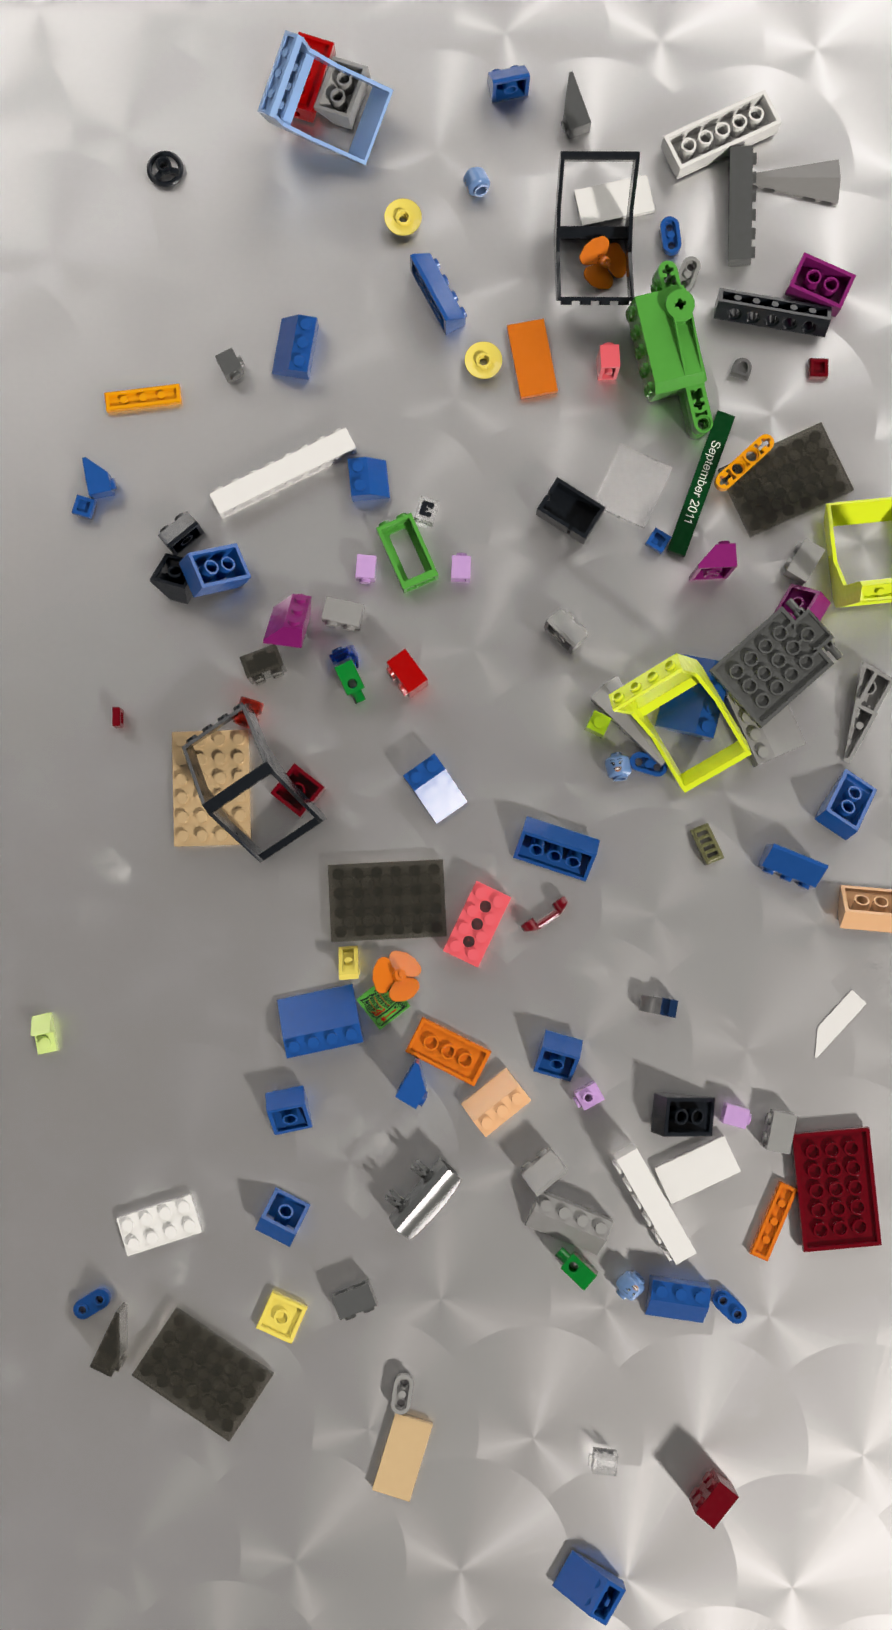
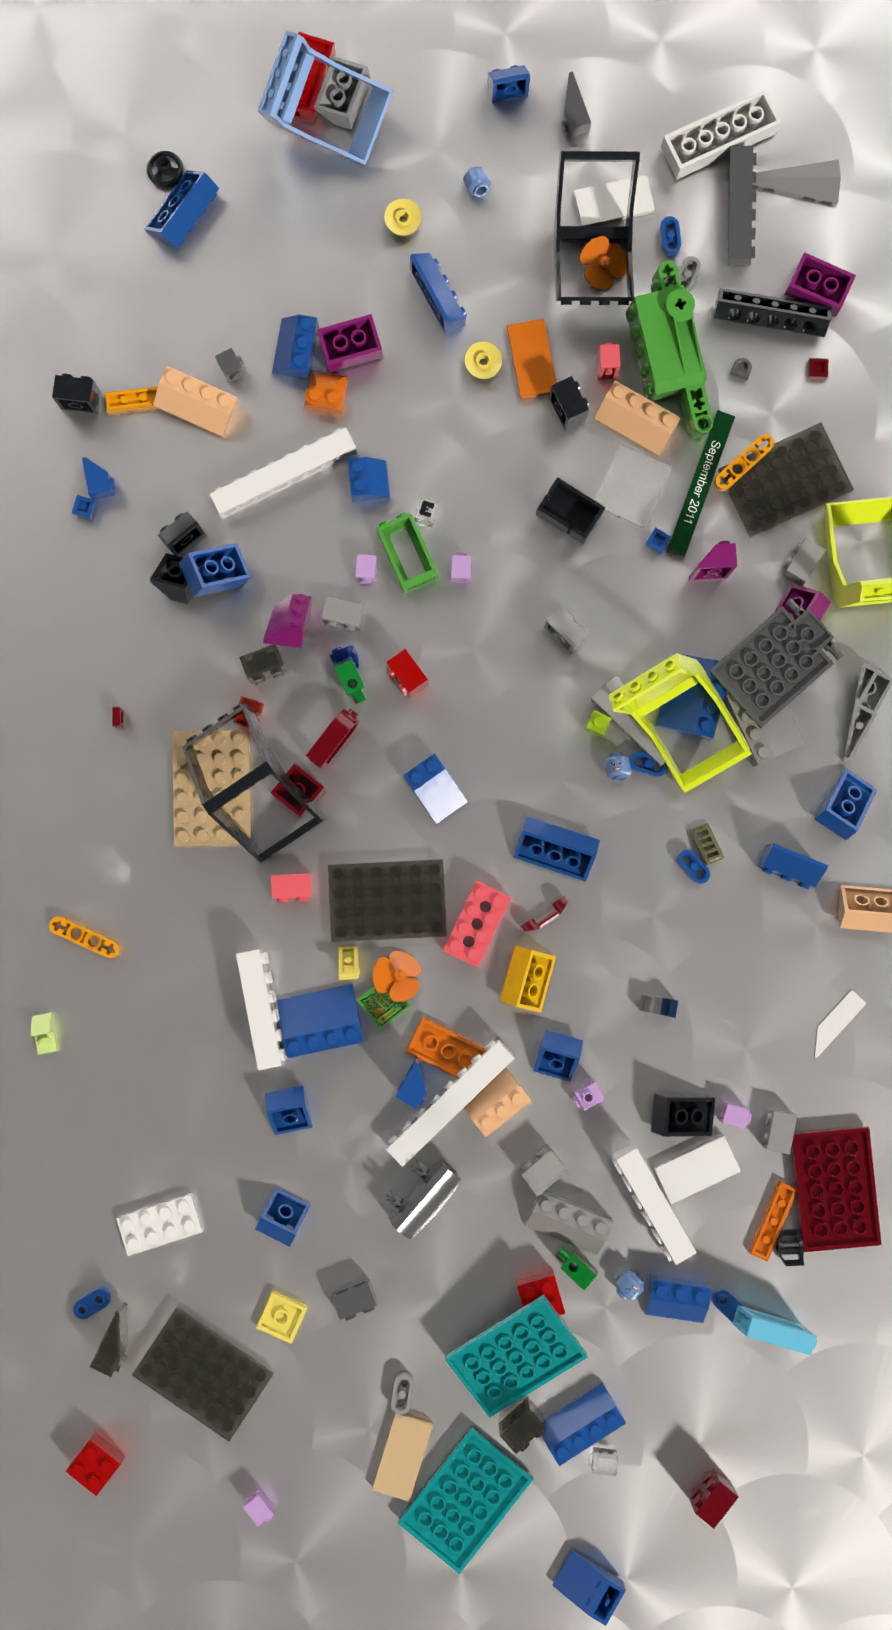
(76, 393): none -> black brick
(85, 935): none -> light orange beam
(95, 1464): none -> red brick
(182, 208): none -> blue slope
(195, 401): none -> light nougat slope
(259, 1507): none -> lavender brick
(260, 1008): none -> white brick
(291, 886): none -> coral brick
(325, 392): none -> orange slope
(333, 738): none -> dark red window
(350, 343): none -> magenta brick
(450, 1102): none -> white brick
(465, 1500): none -> teal plate
(516, 1356): none -> teal plate
(522, 1426): none -> clear smoke brick
(527, 979): none -> yellow slope
(537, 1285): none -> red brick
(569, 403): none -> black brick
(582, 1424): none -> blue slope
(636, 418): none -> light nougat slope
(693, 866): none -> blue plate
(774, 1330): none -> medium azure piece
(798, 1244): none -> black piece

